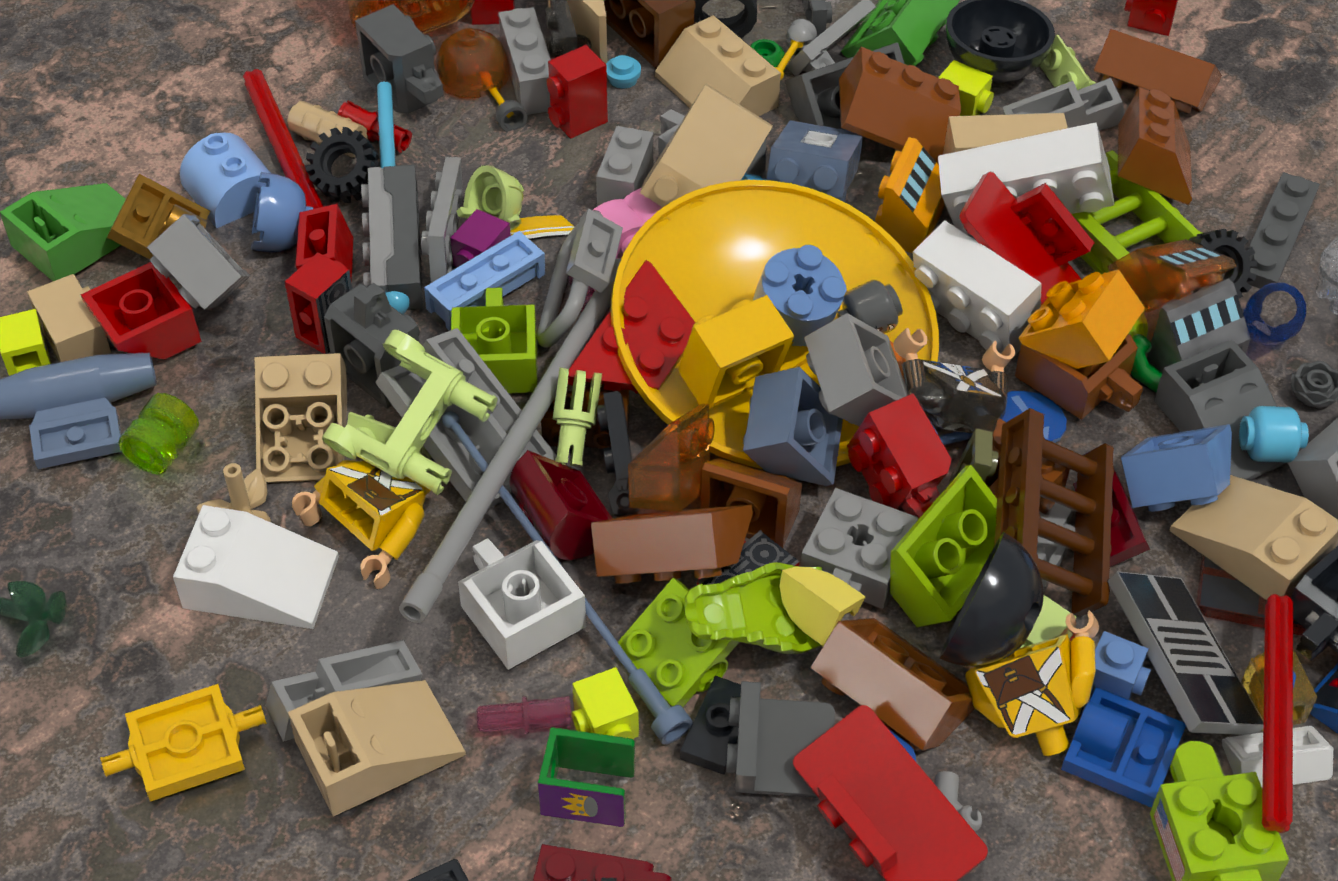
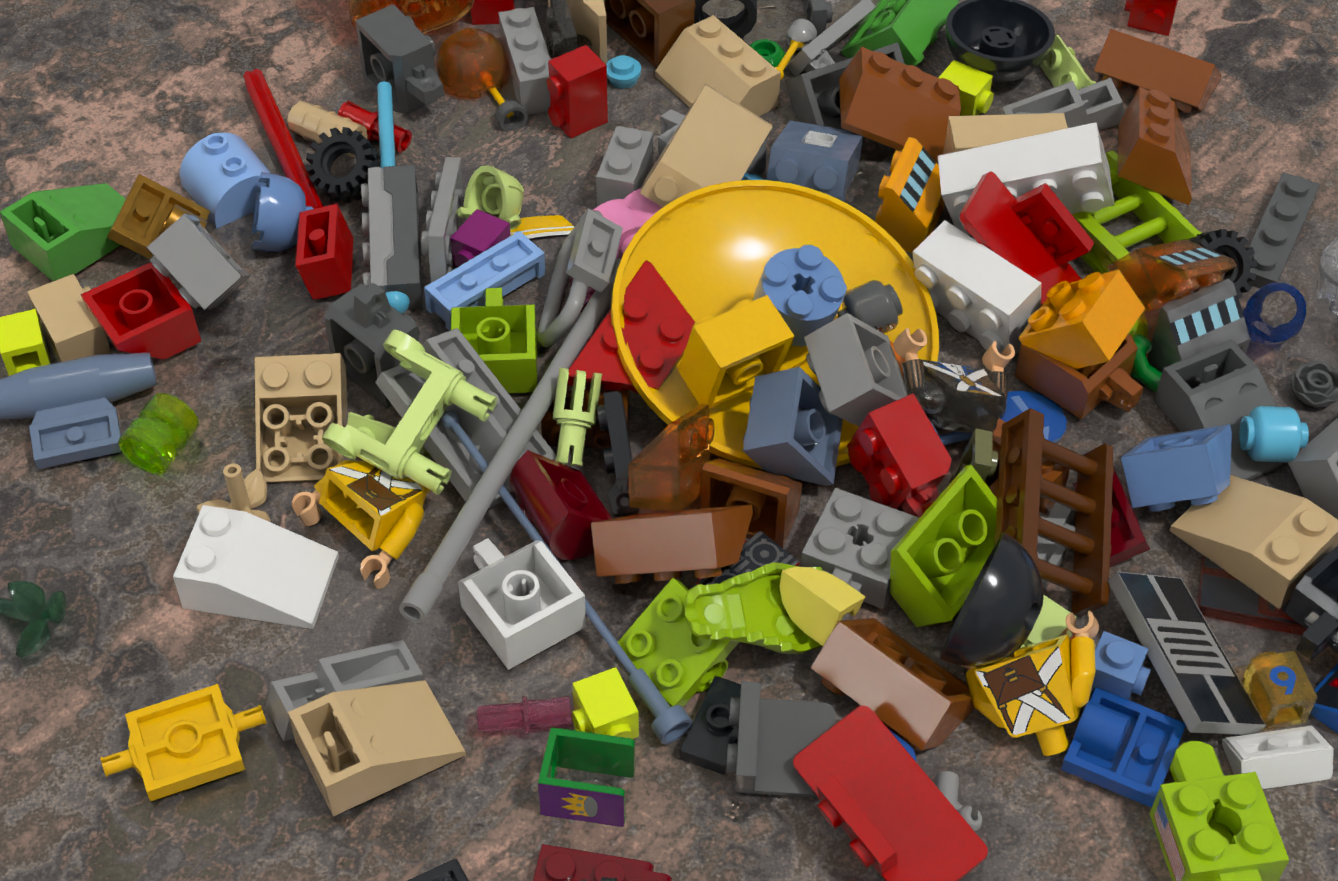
(310, 295): red brick -> none
(1278, 715): red axle -> none

